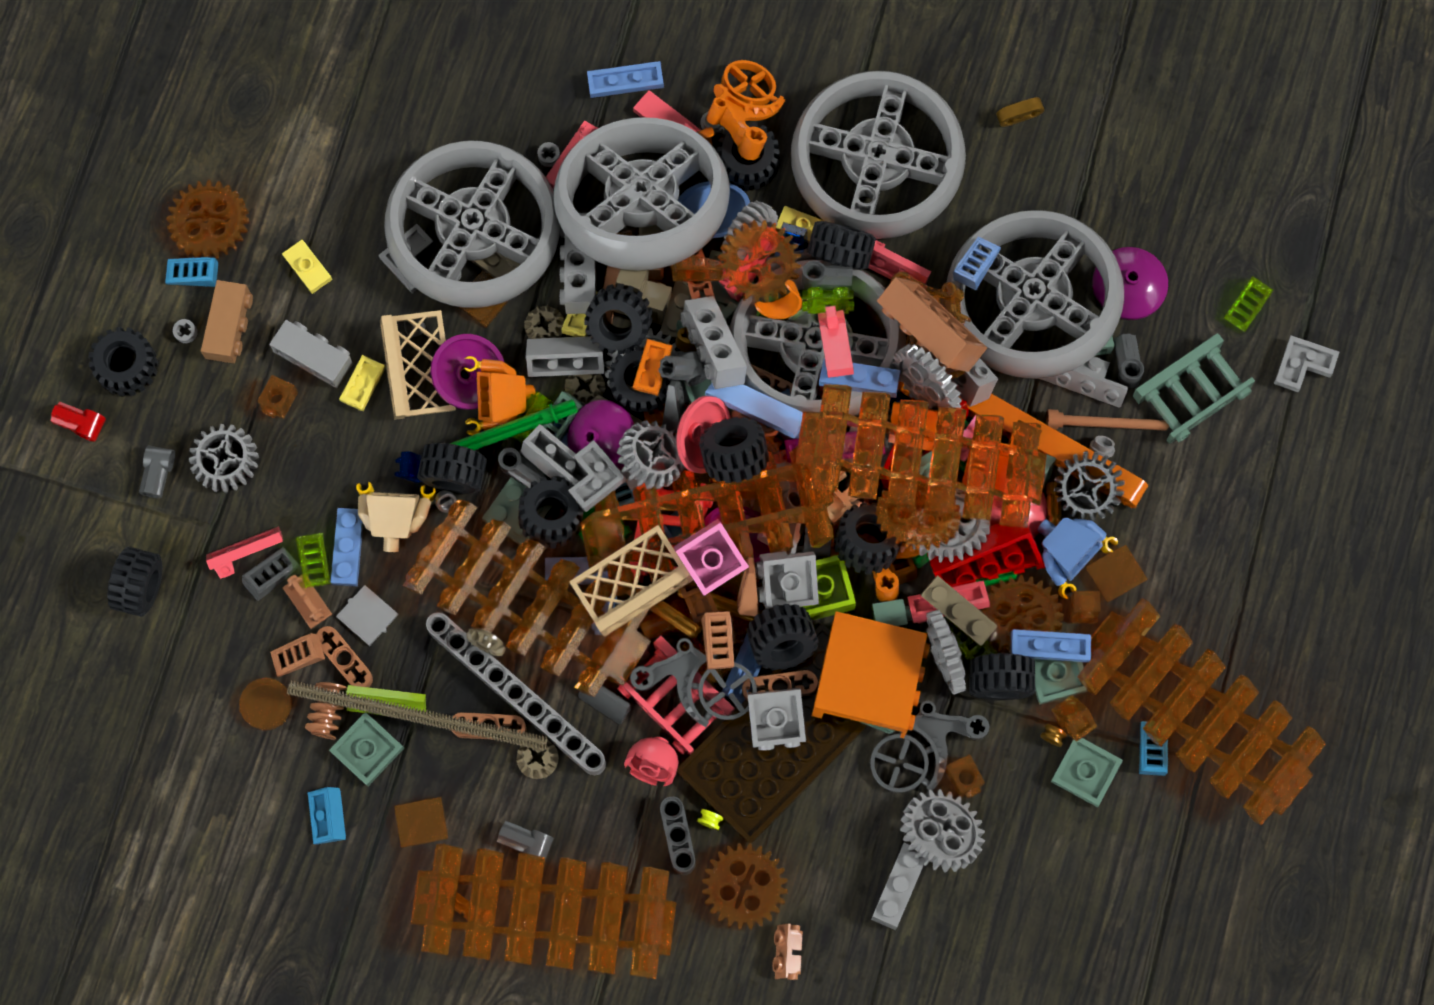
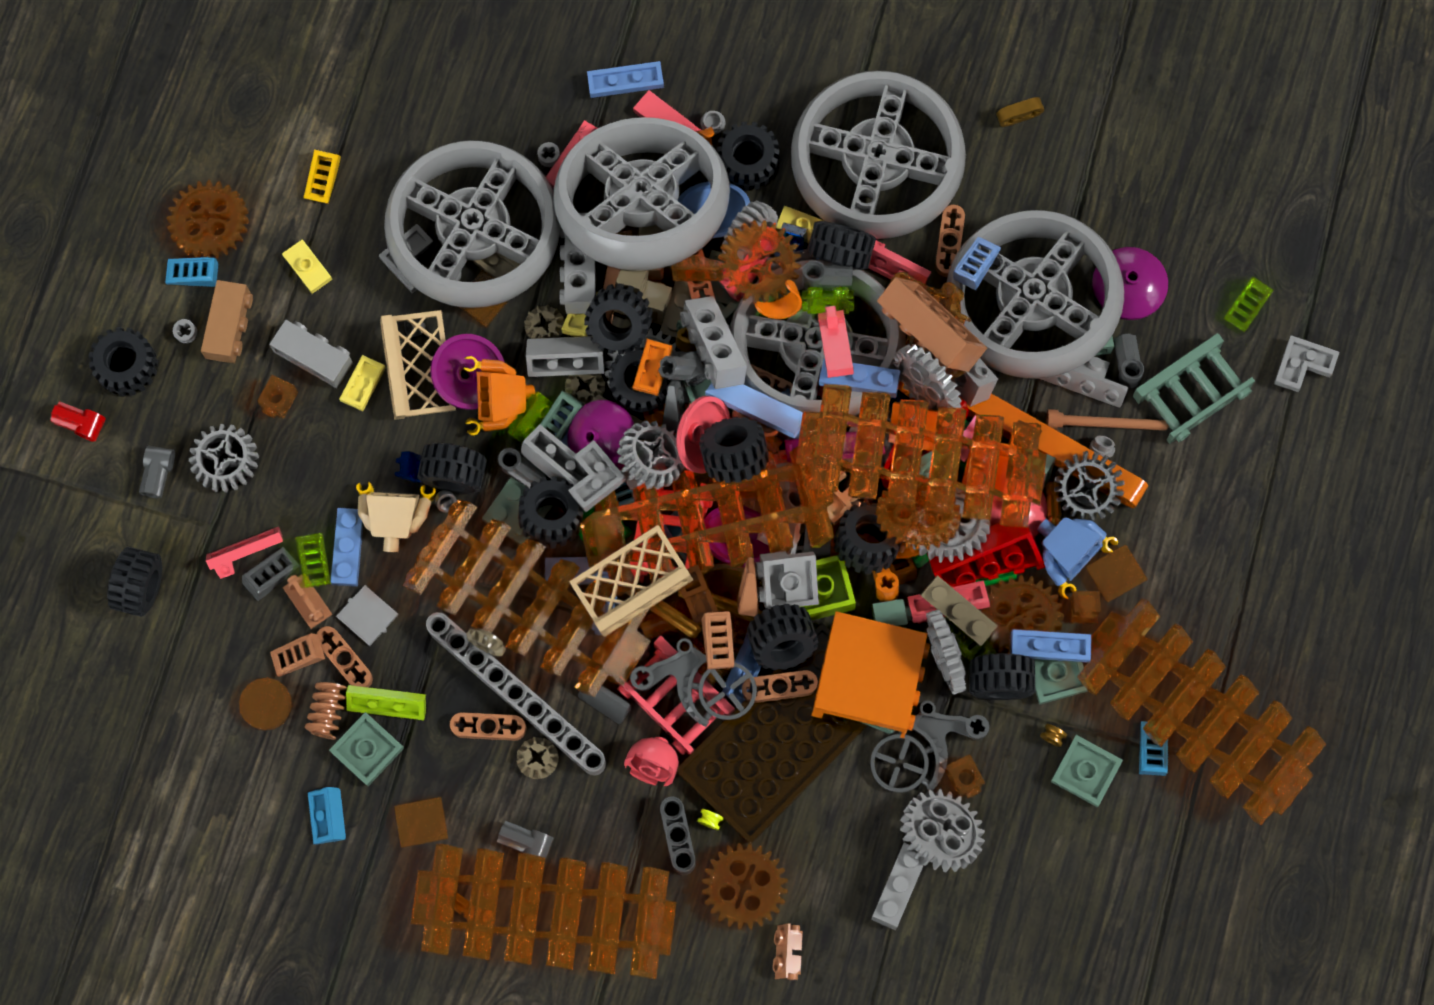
(325, 156): none -> yellow slope
(417, 716): dark tan axle -> none
(520, 425): green axle -> none
(711, 557): bright pink brick -> none
(733, 109): orange piece -> none
(776, 718): light grey plate -> none
(945, 223): none -> nougat beam
(1074, 718): clear orange brick -> none

